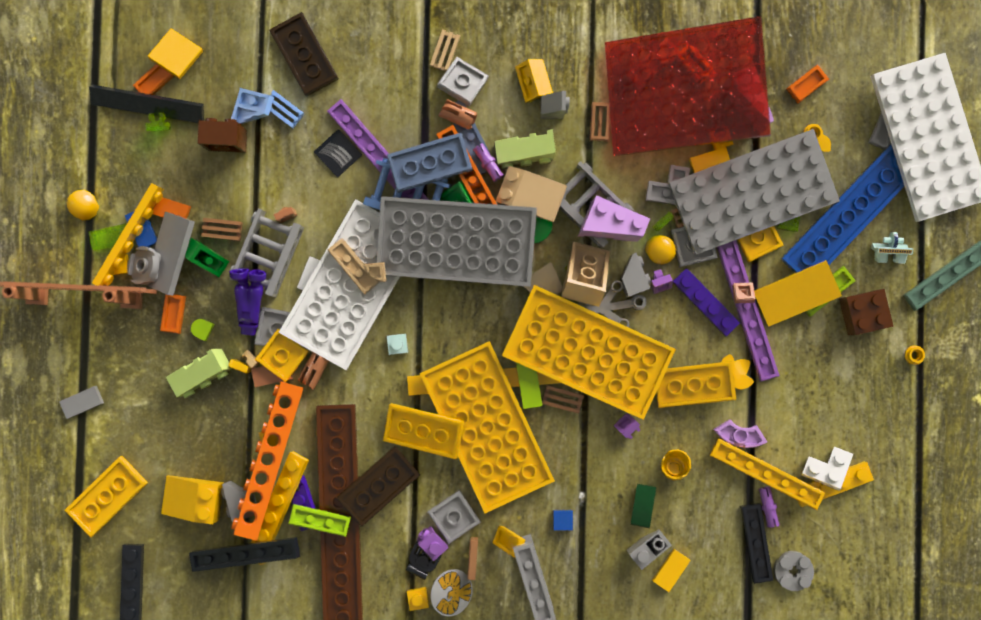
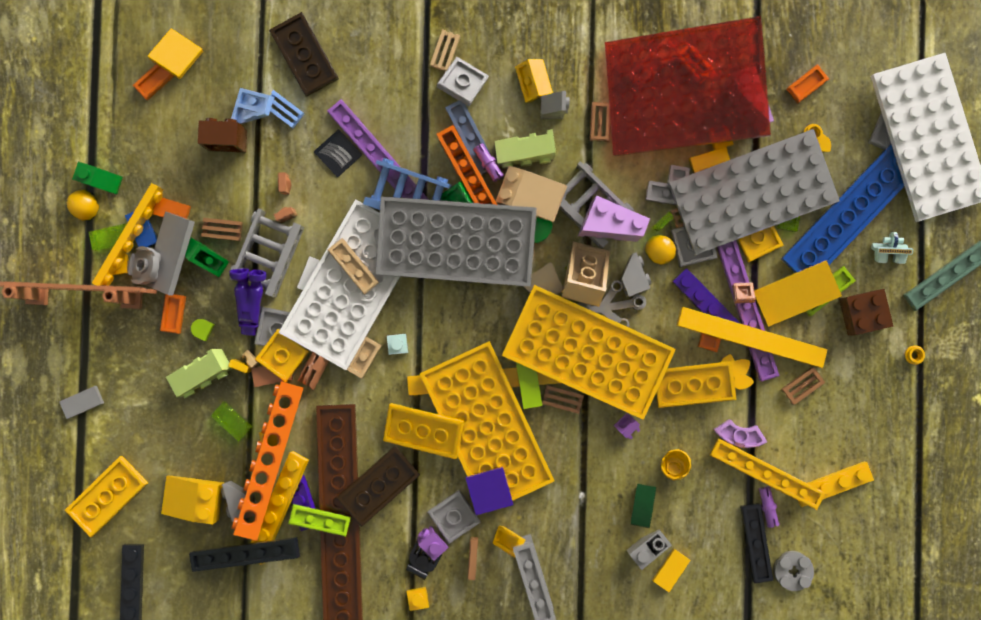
(97, 178): none -> green slope
(146, 103): black tile -> none
(158, 125): clear neon green tile -> none
(231, 421): none -> clear neon green tile
(284, 183): none -> nougat tile
(364, 357): none -> tan plate
(376, 271): tan tile -> none
(429, 162): sand blue tile -> none
(451, 592): shield -> none
(458, 114): nougat arm -> none
(489, 491): none -> dark purple tile
(562, 519): blue tile -> none
(661, 282): medium lavender tile -> none
(709, 342): none -> orange tile
(751, 337): none -> yellow tile
(789, 395): none -> medium nougat tile
(831, 473): white plate -> none

